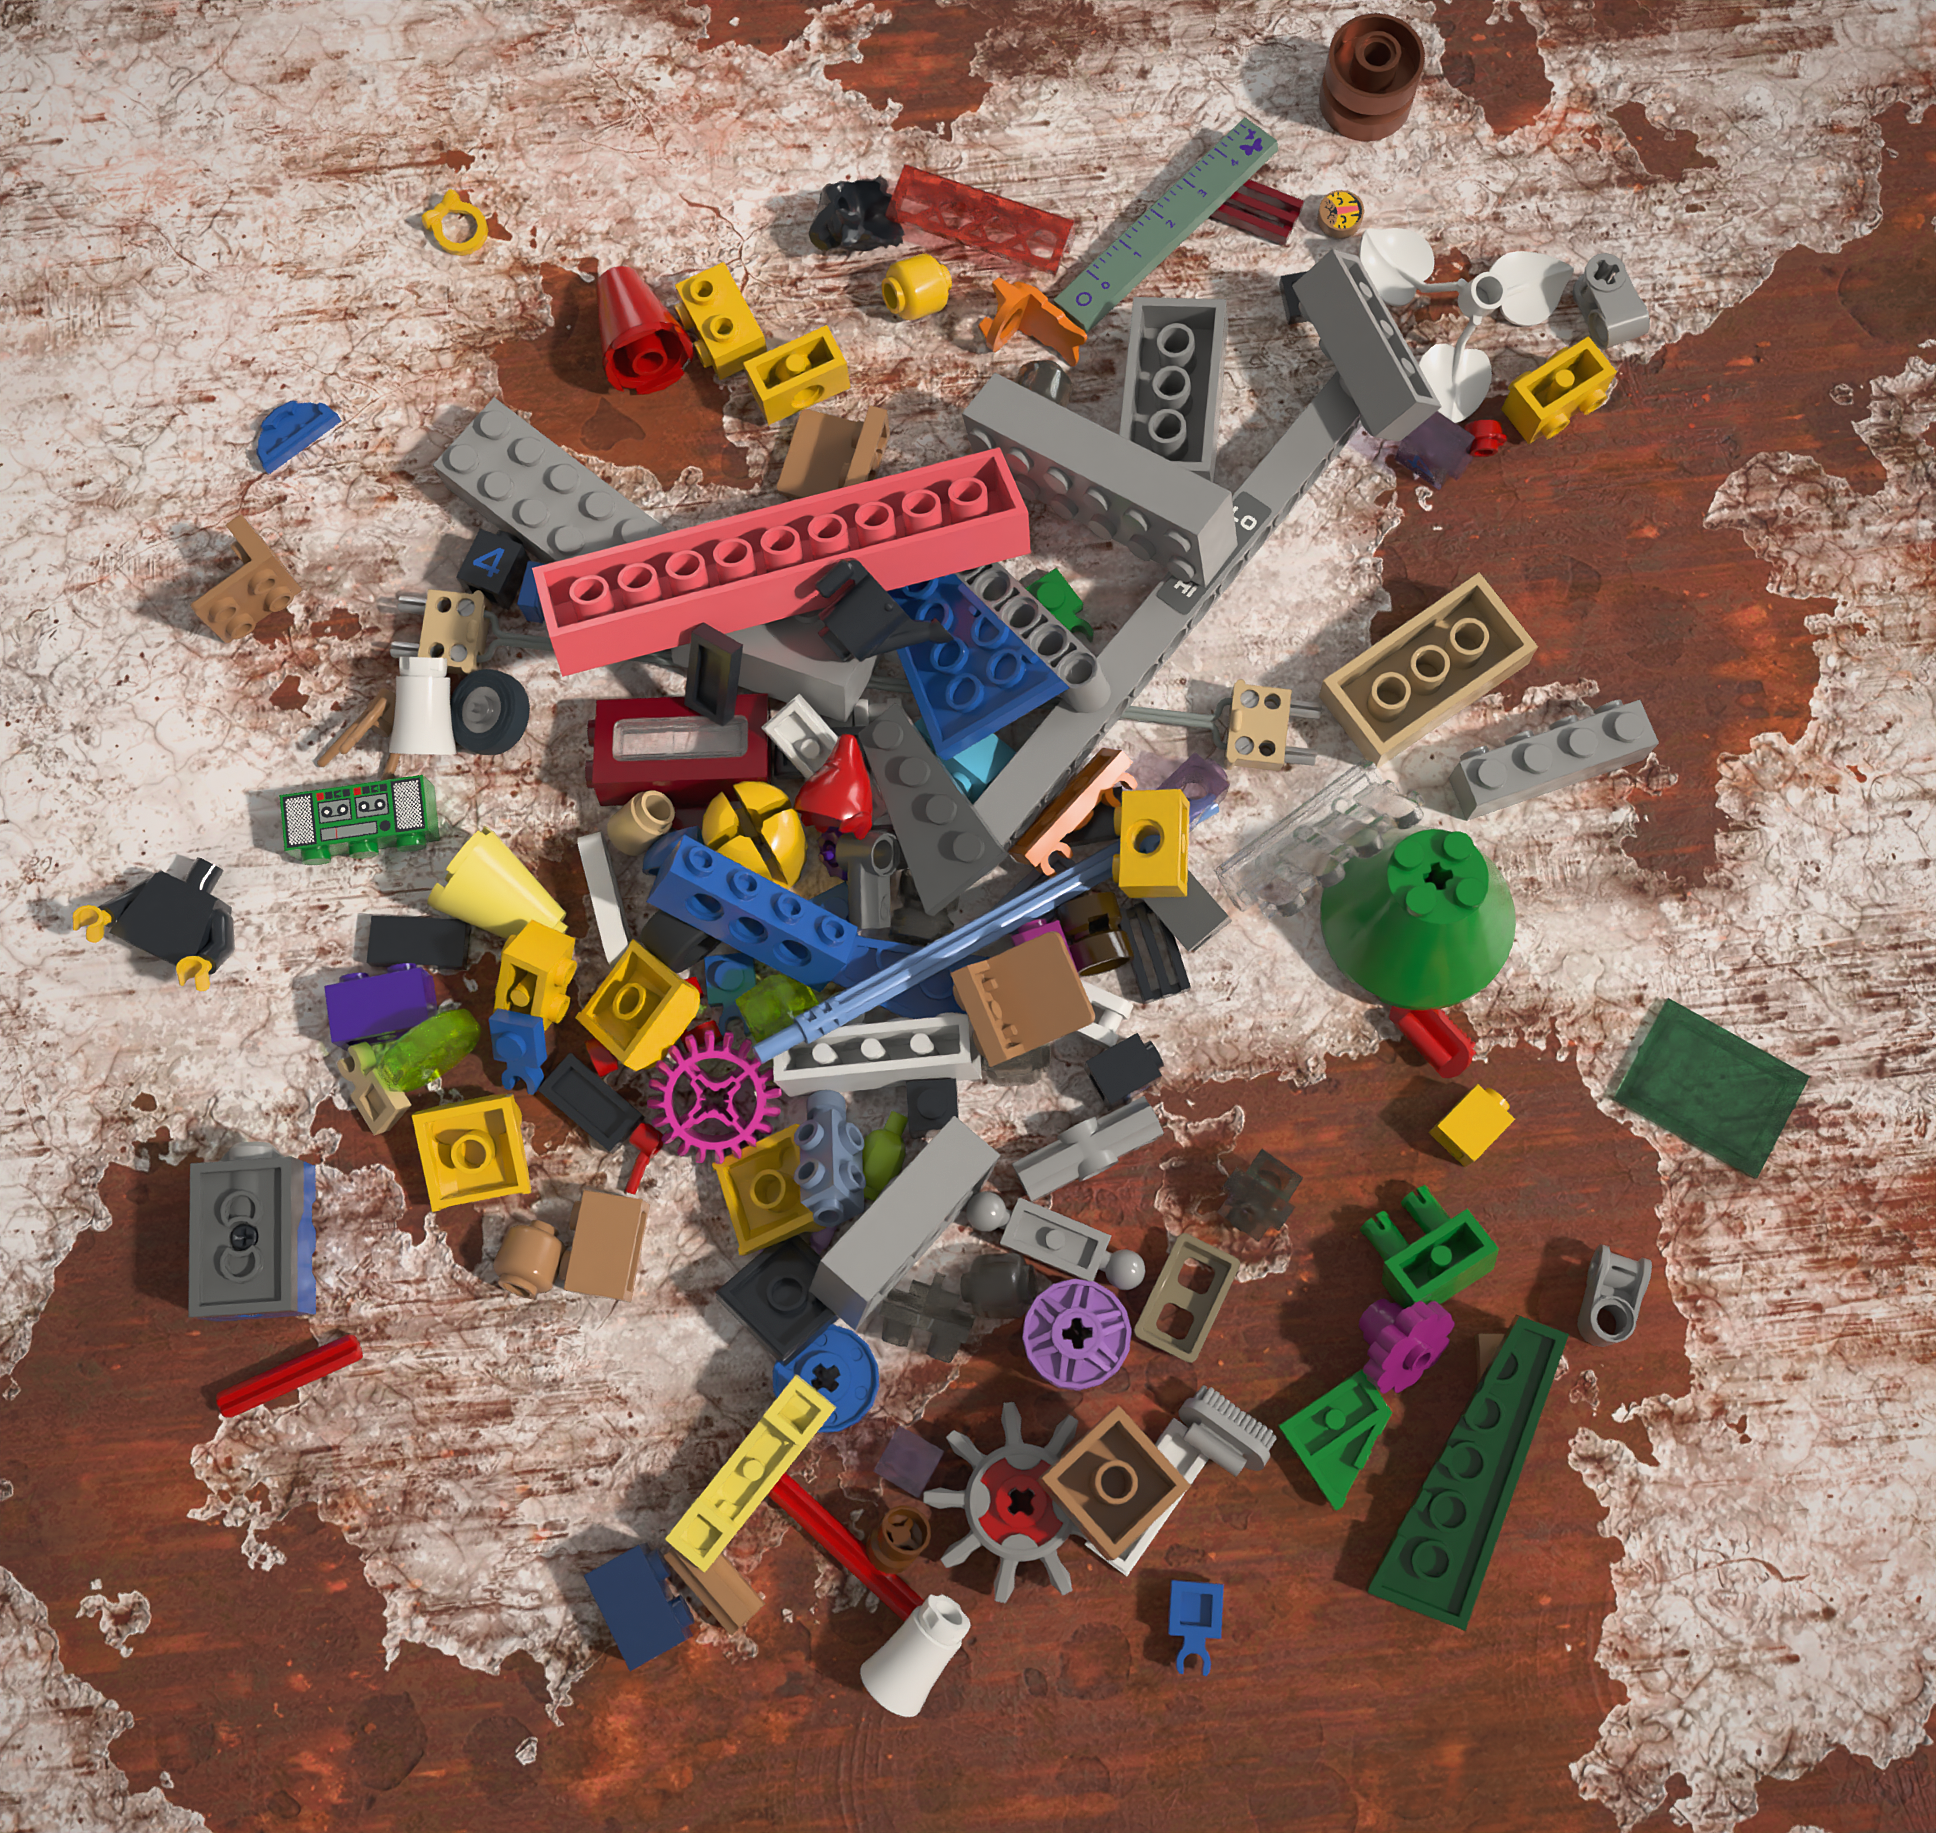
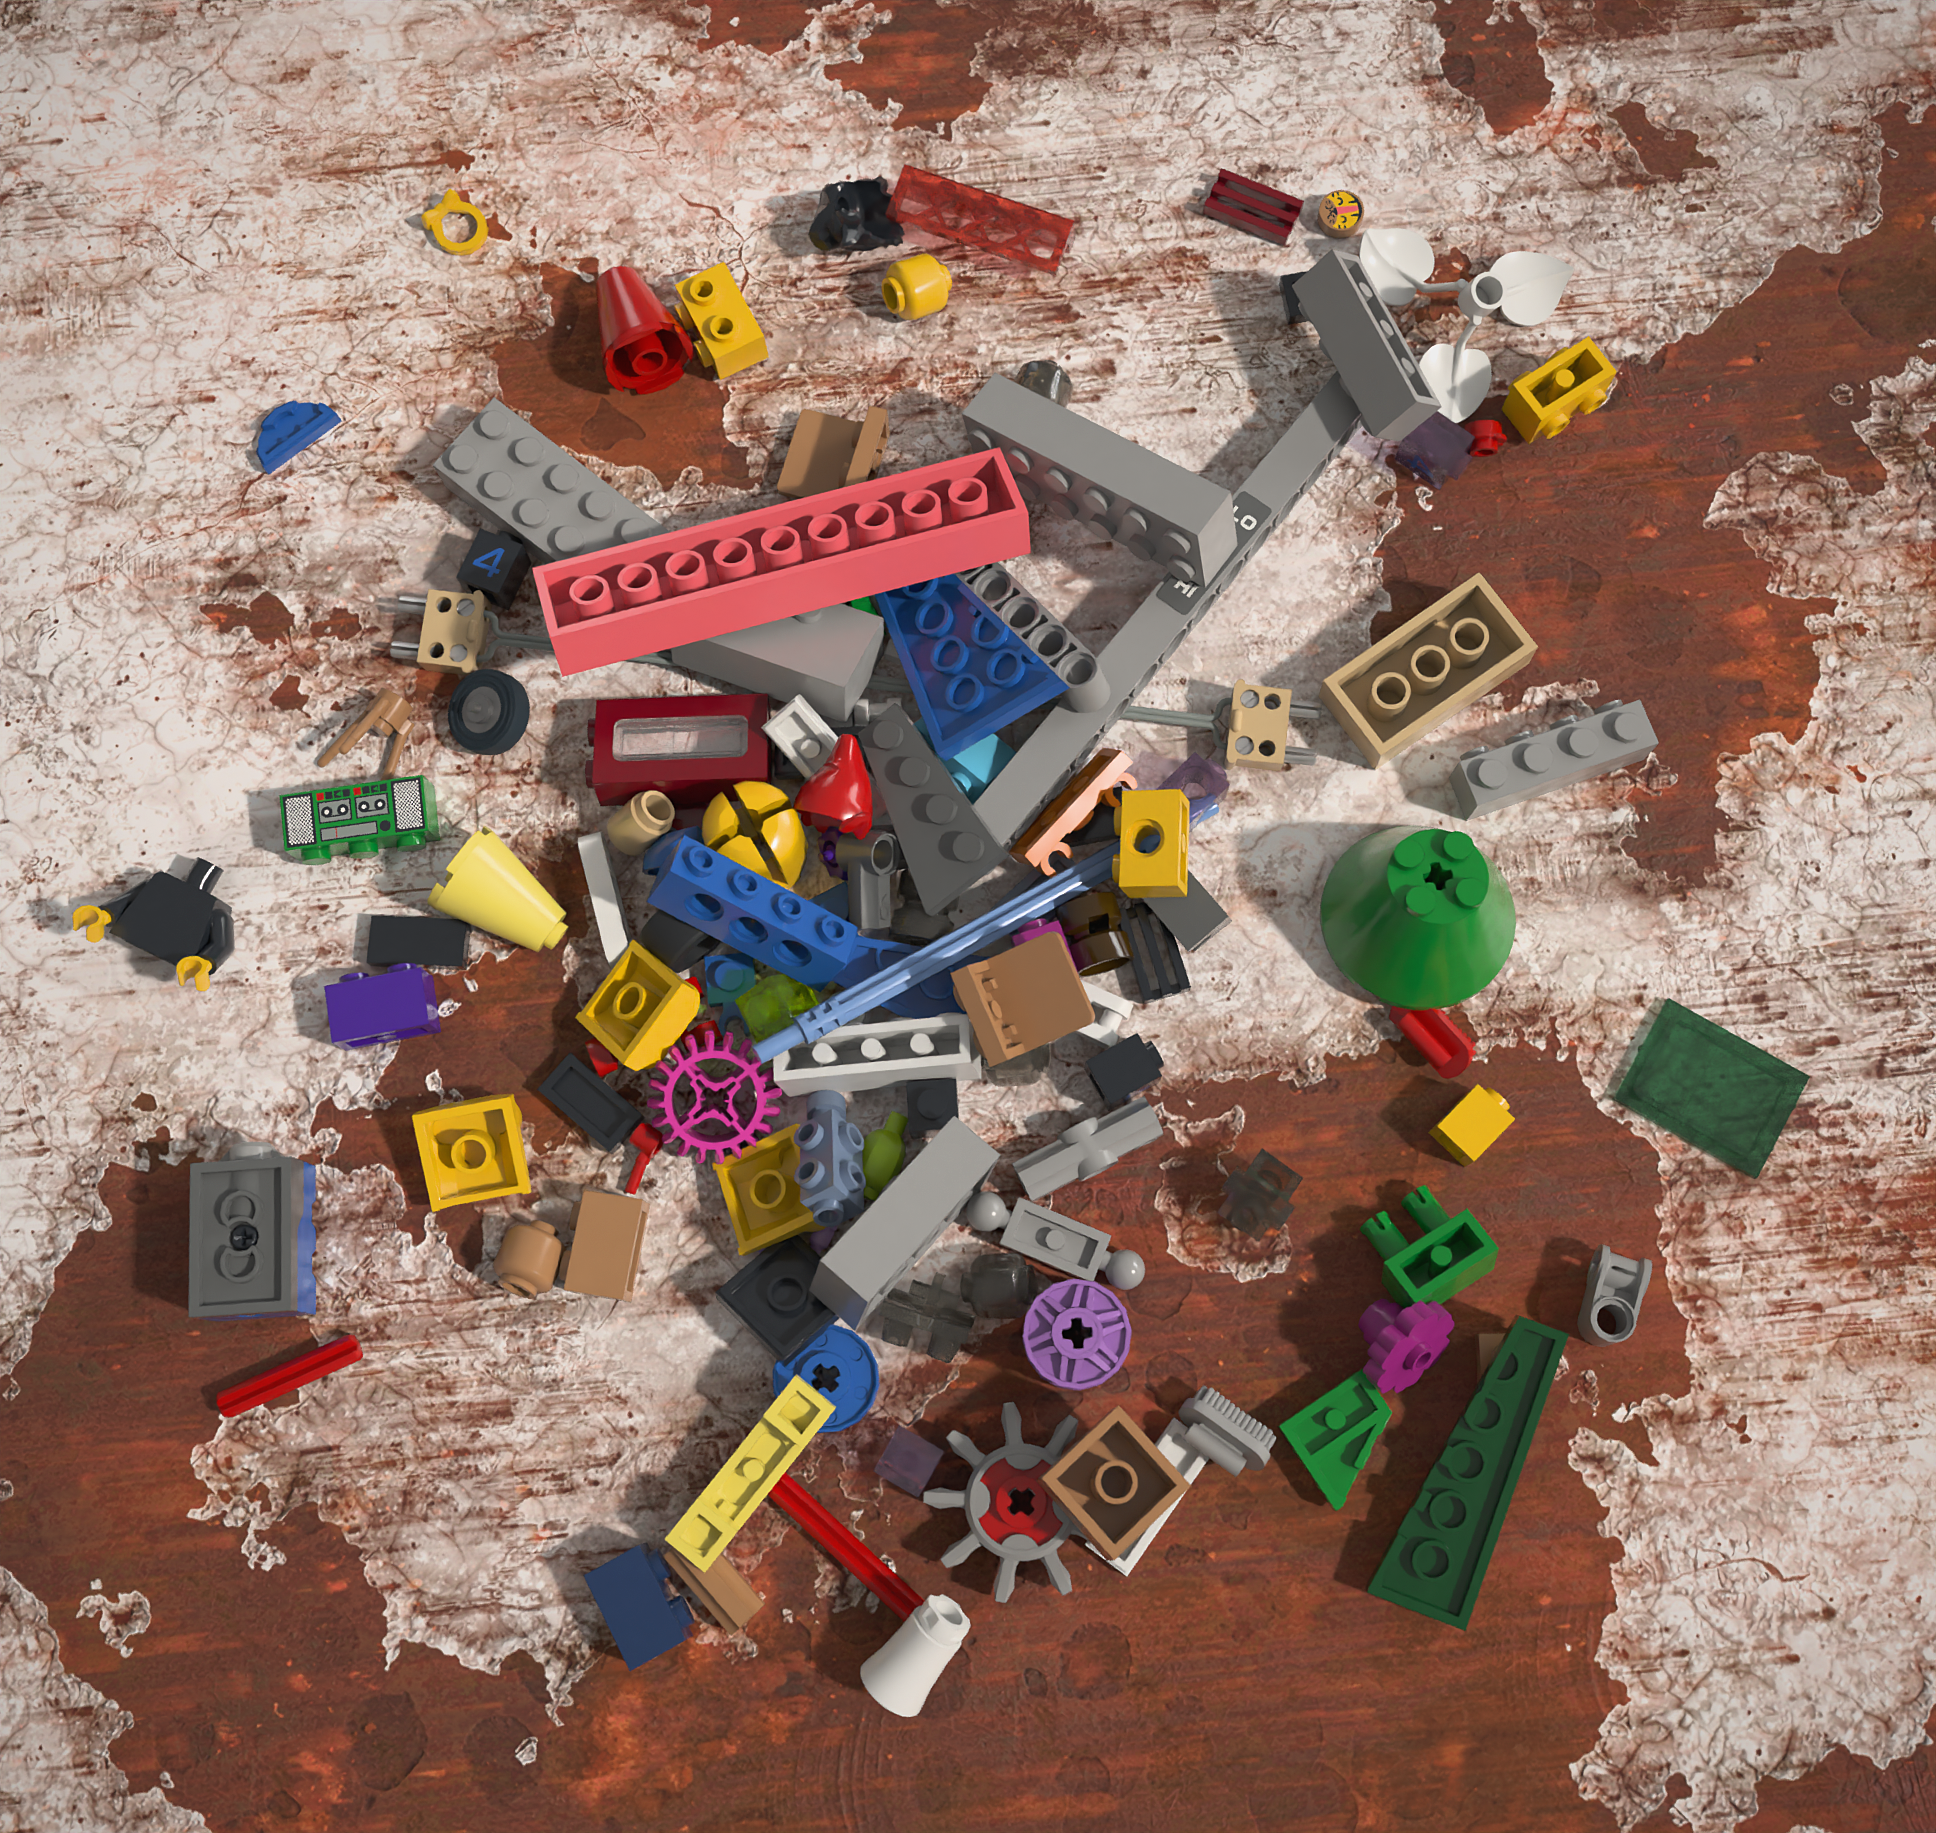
(251, 591): medium nougat bracket -> none
(372, 1097): tan plate -> none
(422, 708): white plant -> none
(429, 1050): clear neon green wheel -> none
(520, 1043): blue plate -> none
(529, 598): blue tile -> none
(536, 973): yellow brick -> none
(713, 674): black tile -> none
(797, 374): yellow brick -> none
(867, 618): black piece -> none
(908, 1535): reddish brown wheel -> none
(1028, 310): orange hair -> none
(1061, 602): green plate -> none
(1166, 224): sand green tile -> none
(1176, 379): light grey brick -> none
(1195, 1615): blue plate -> none
(1202, 1306): dark tan piece -> none
(1303, 836): clear fence -> none
(1371, 76): copper wheel -> none
(1610, 306): light grey piece -> none

